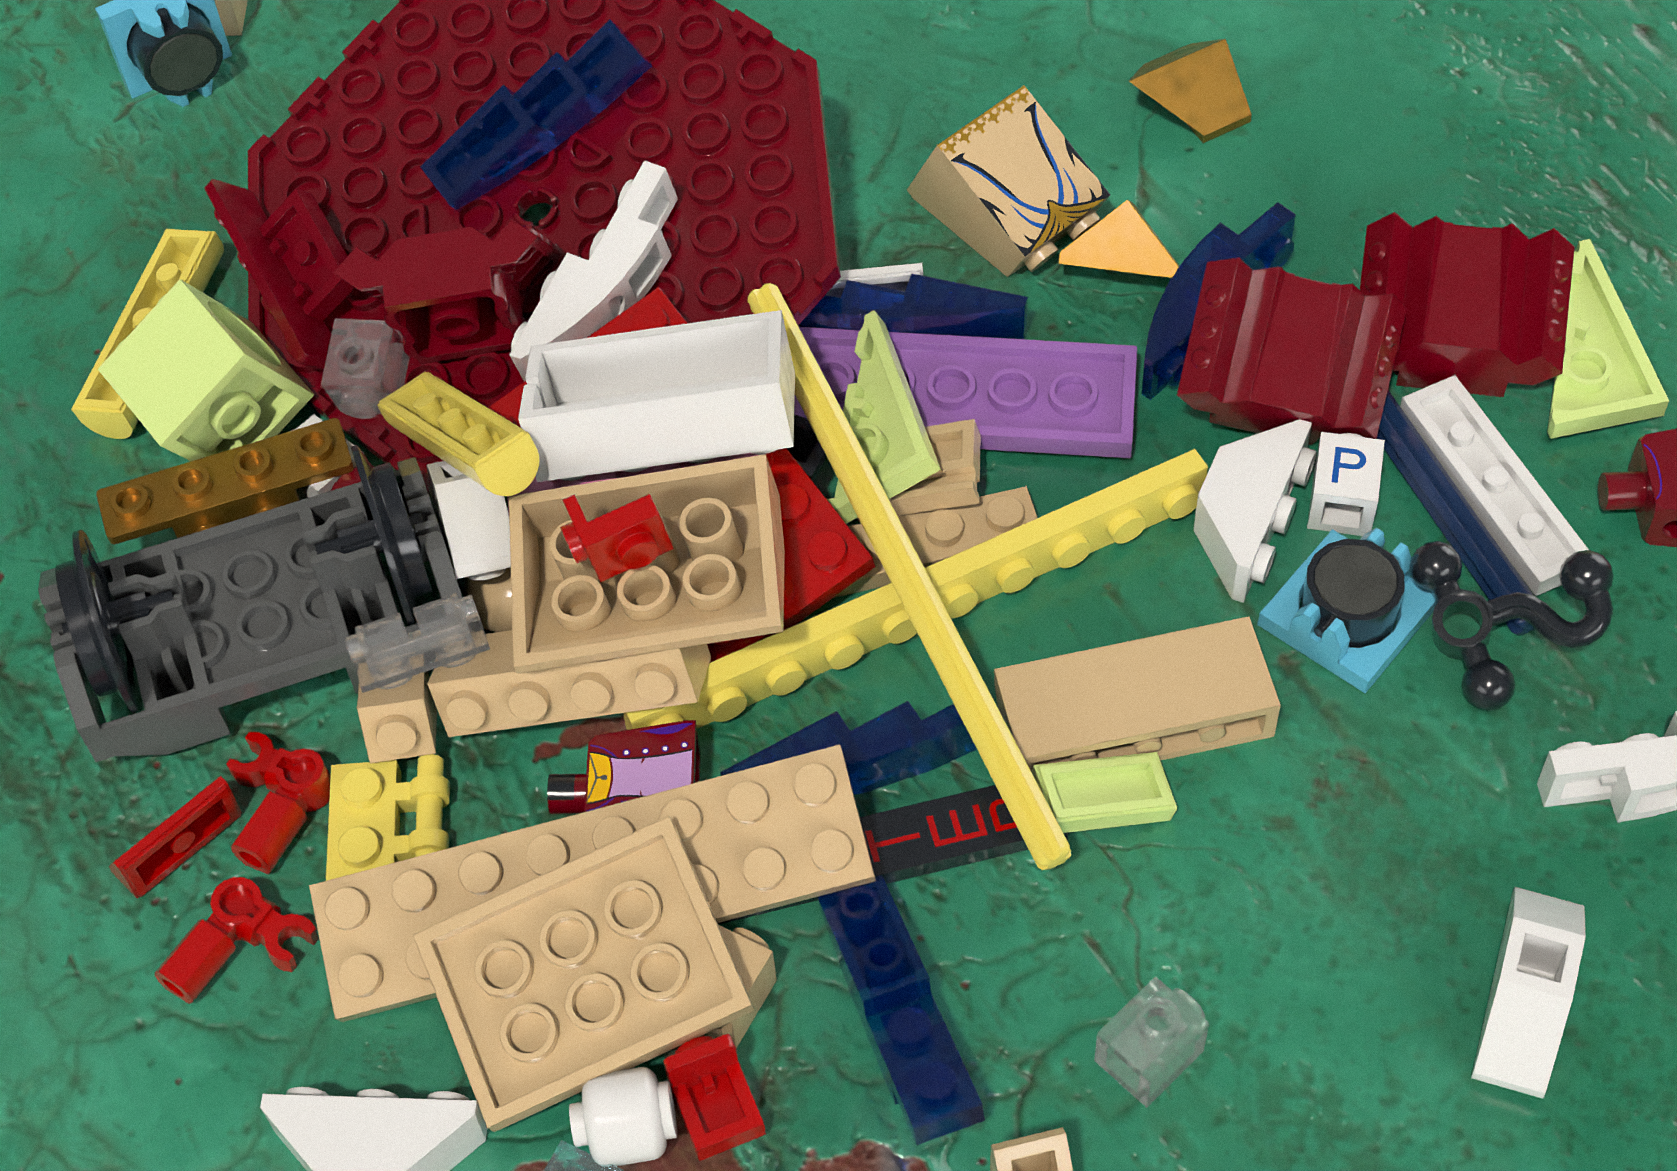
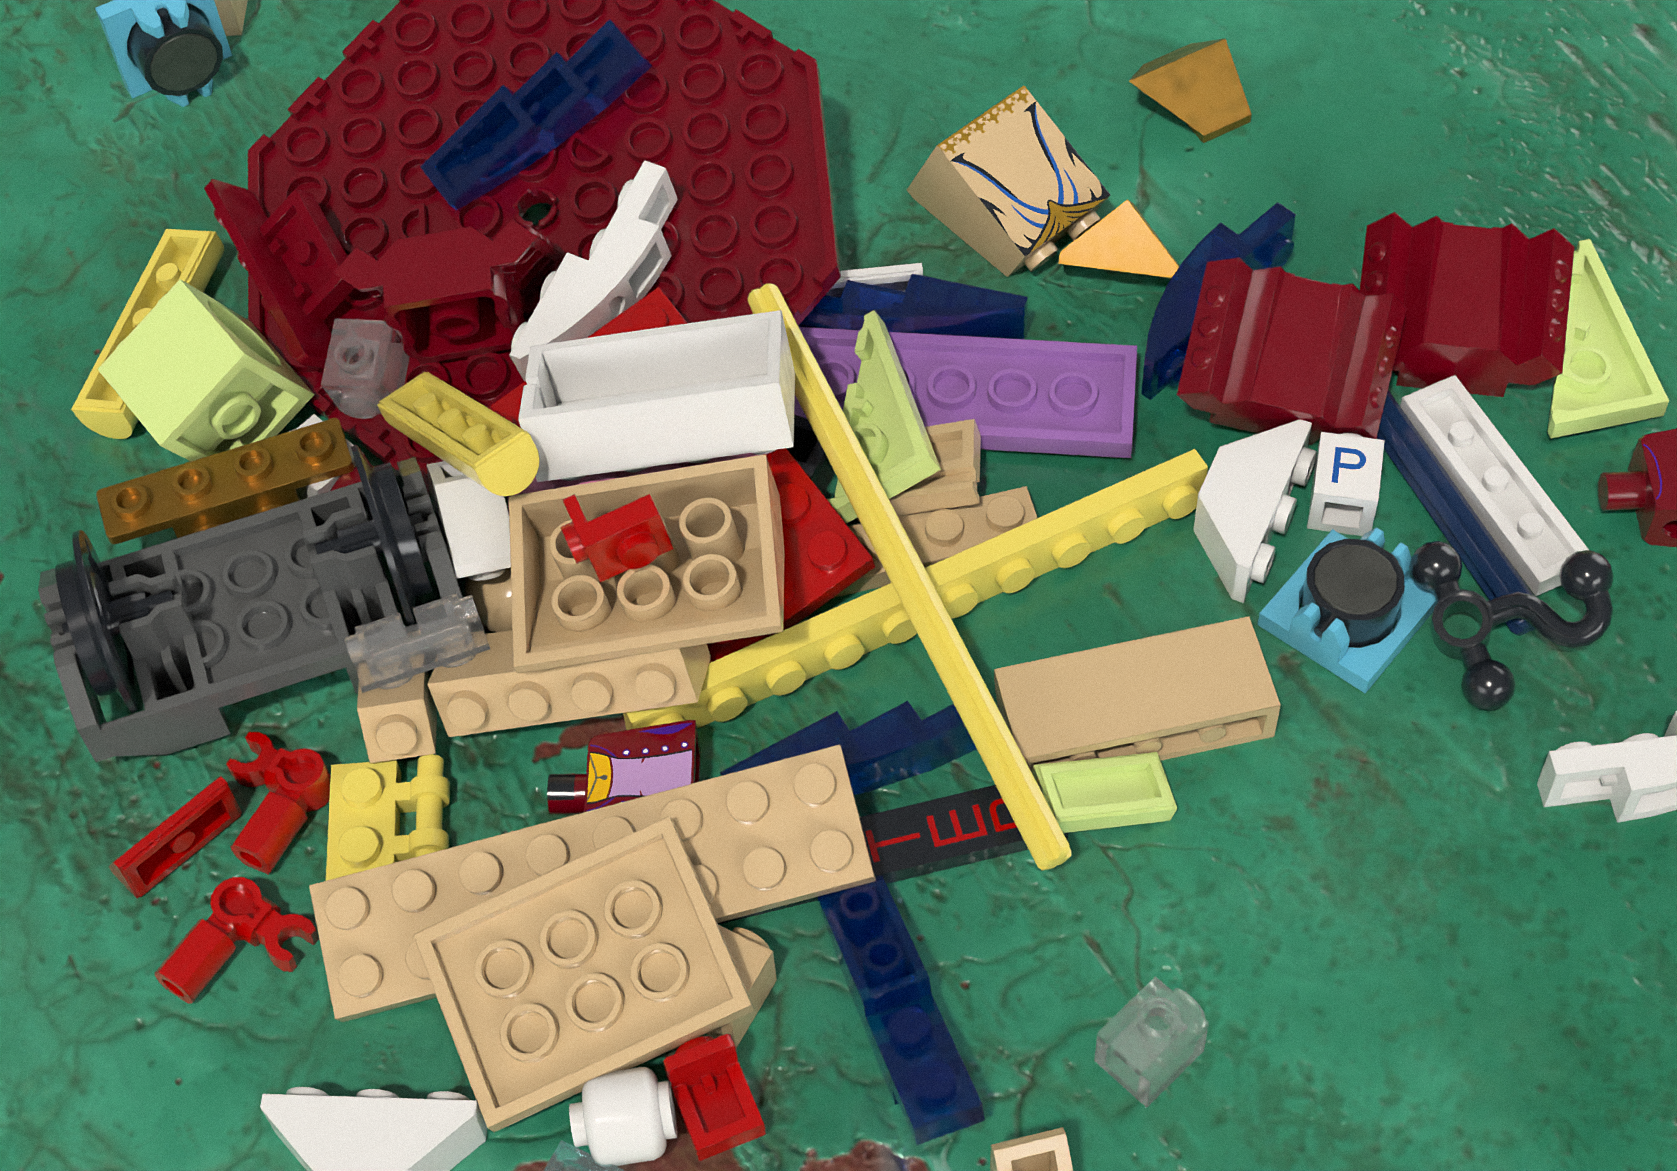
(1530, 992): white slope -> none

